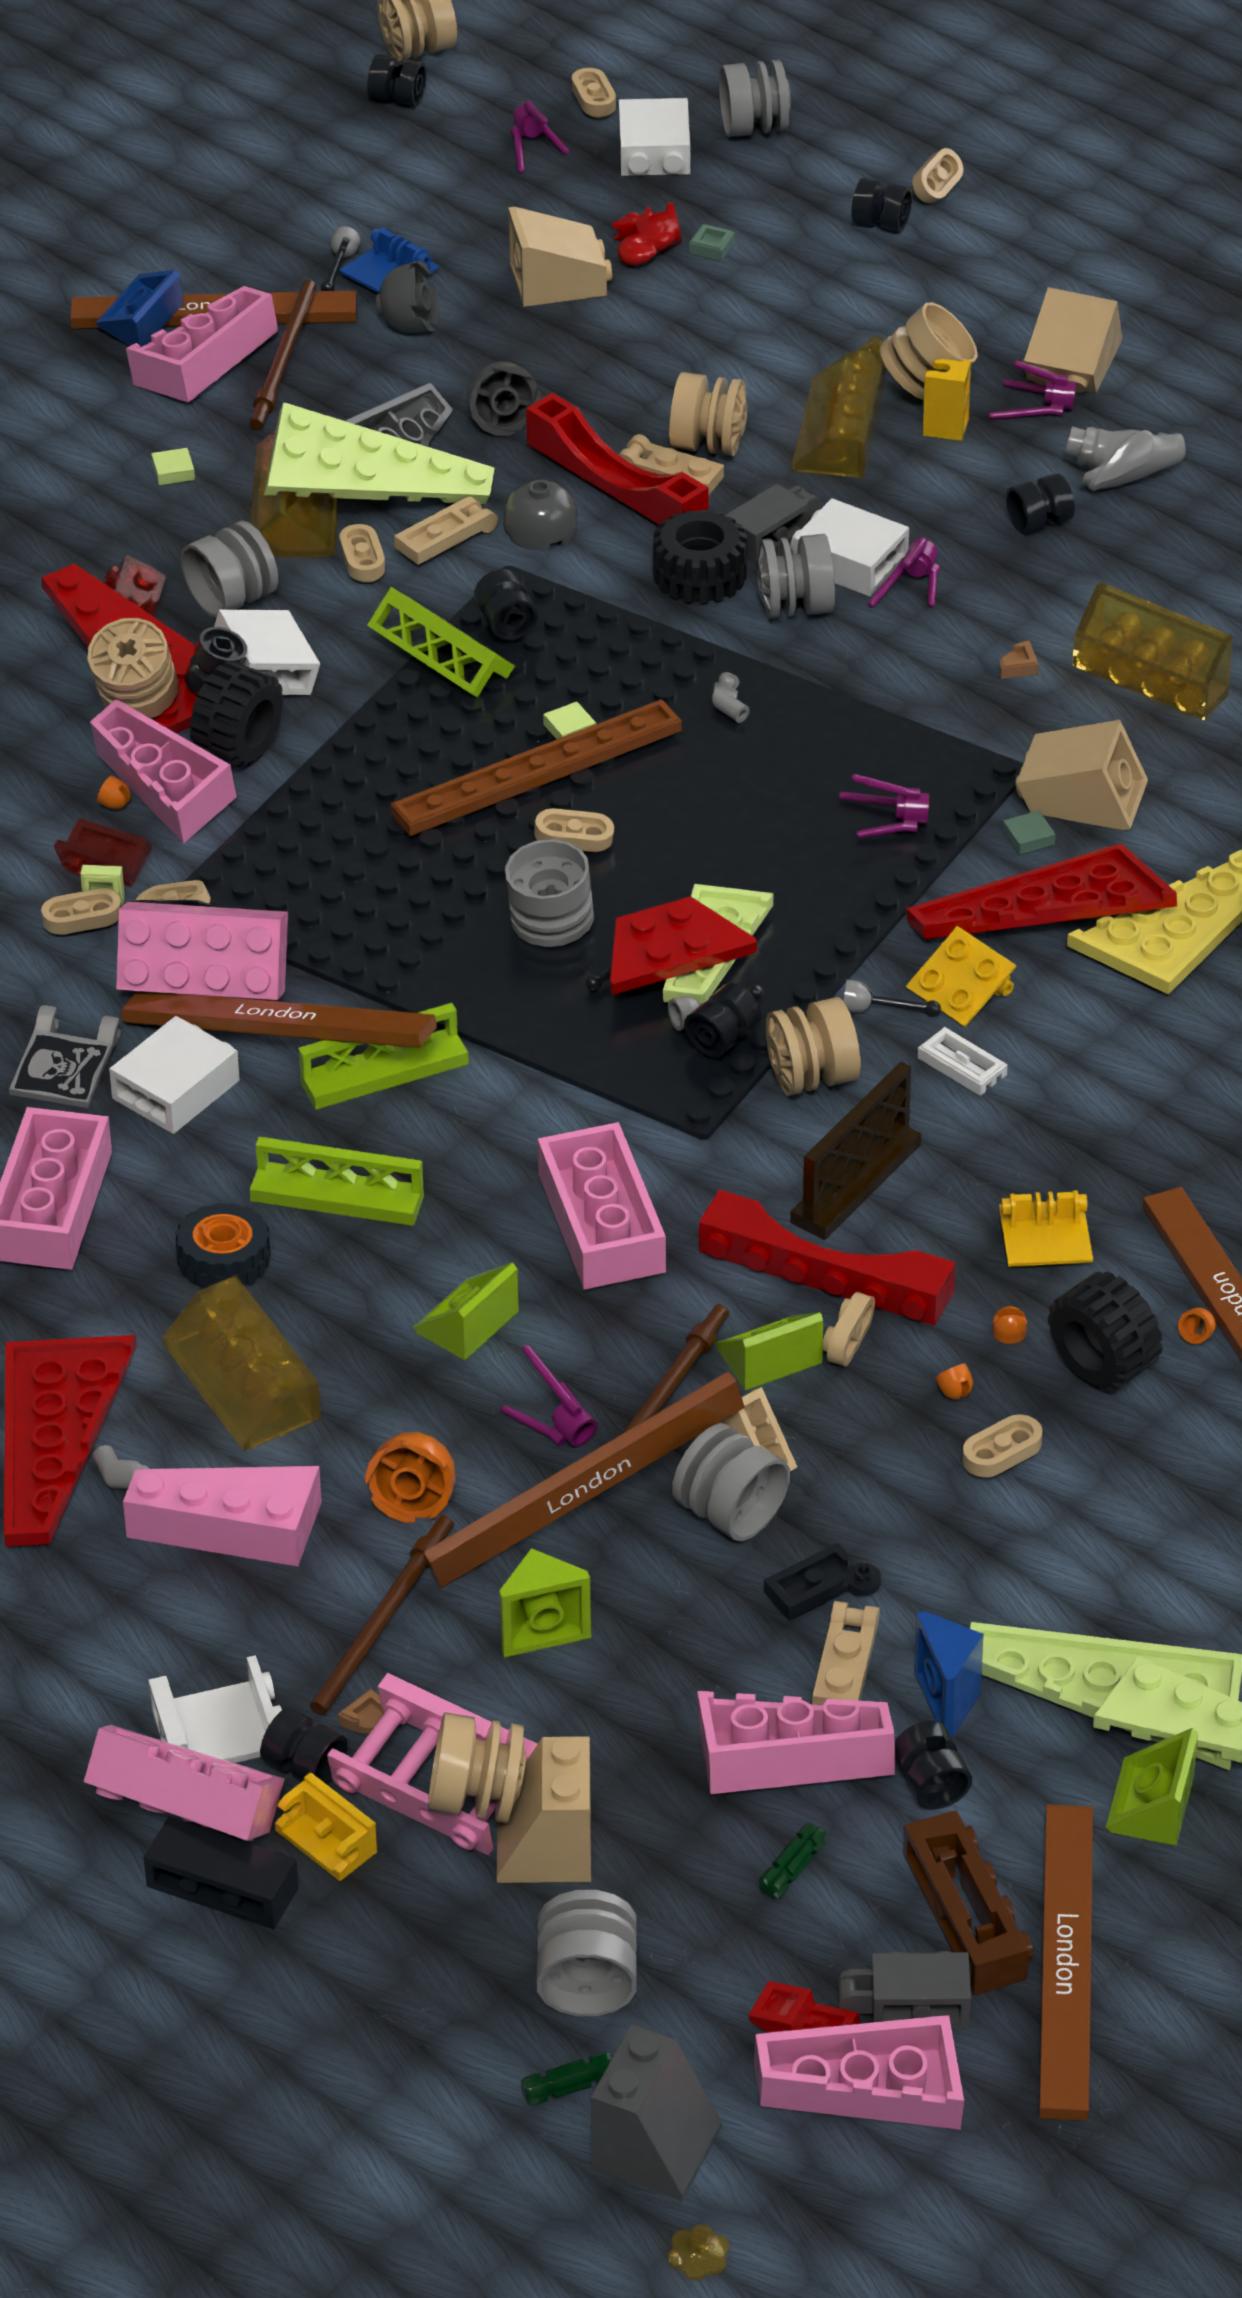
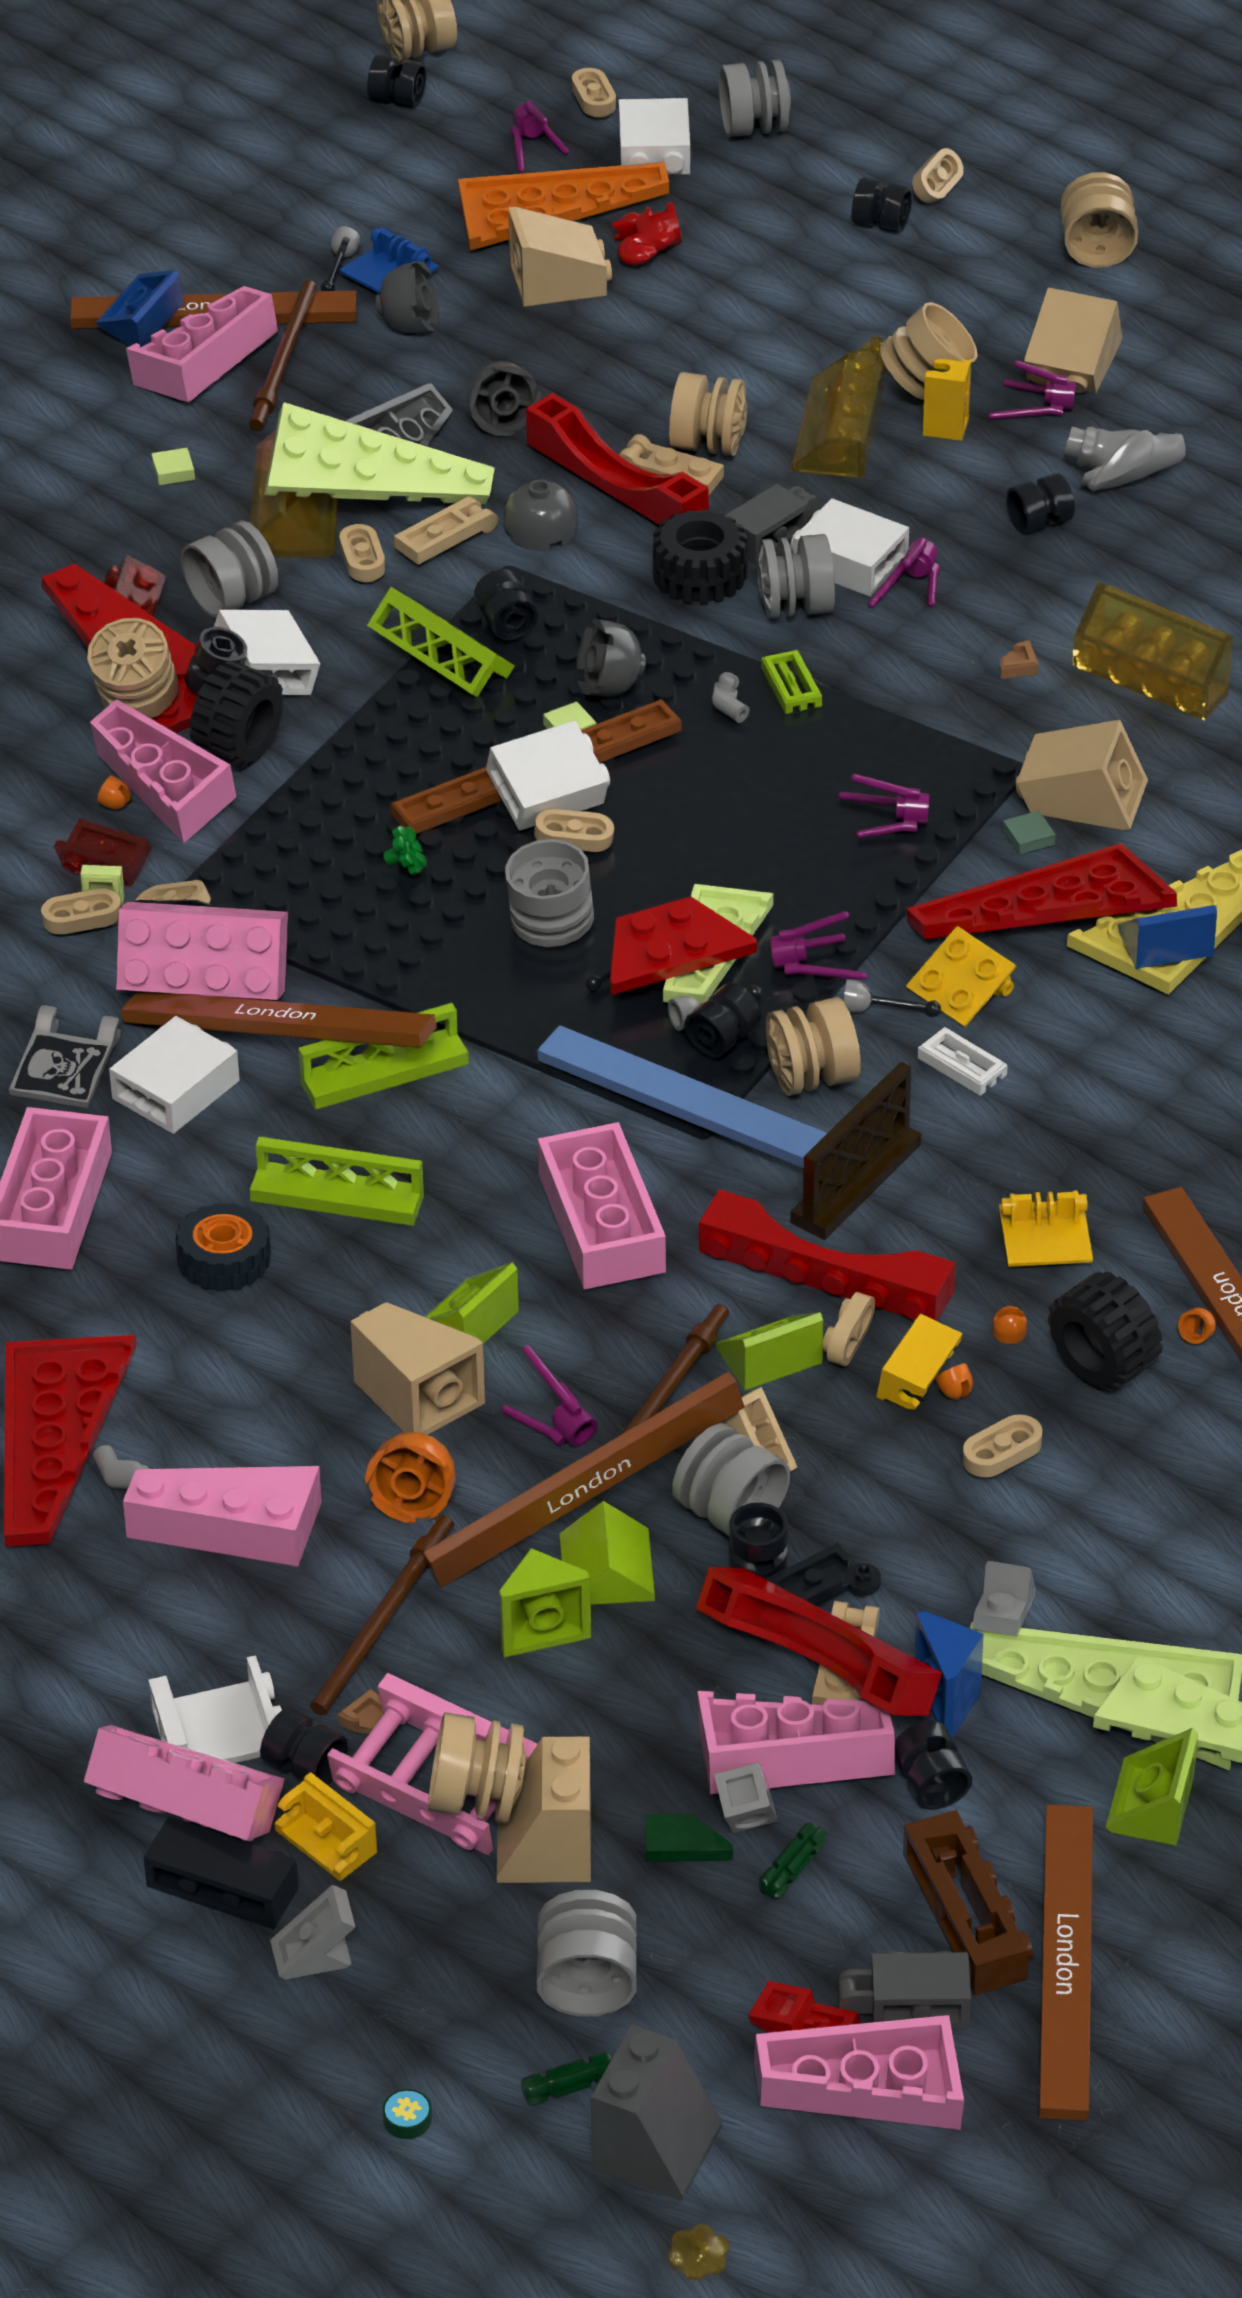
(242, 1365): clear yellow slope -> none
(316, 1937): none -> light grey slope
(406, 850): none -> green plant
(407, 2113): none -> tile
(416, 1367): none -> tan slope
(547, 772): none -> white brick
(554, 193): none -> orange wing
(609, 659): none -> dark grey cylinder
(613, 1553): none -> lime slope
(679, 1095): none -> medium blue tile
(683, 1839): none -> dark green tile
(712, 242): sand green tile -> none
(745, 1797): none -> light grey brick
(758, 1539): none -> black wheel
(790, 949): none -> magenta plant
(797, 699): none -> lime tile
(868, 1664): none -> red arch
(917, 1361): none -> yellow hinge
(1005, 1598): none -> light grey slope
(1099, 220): none -> tan wheel
(1170, 936): none -> blue slope

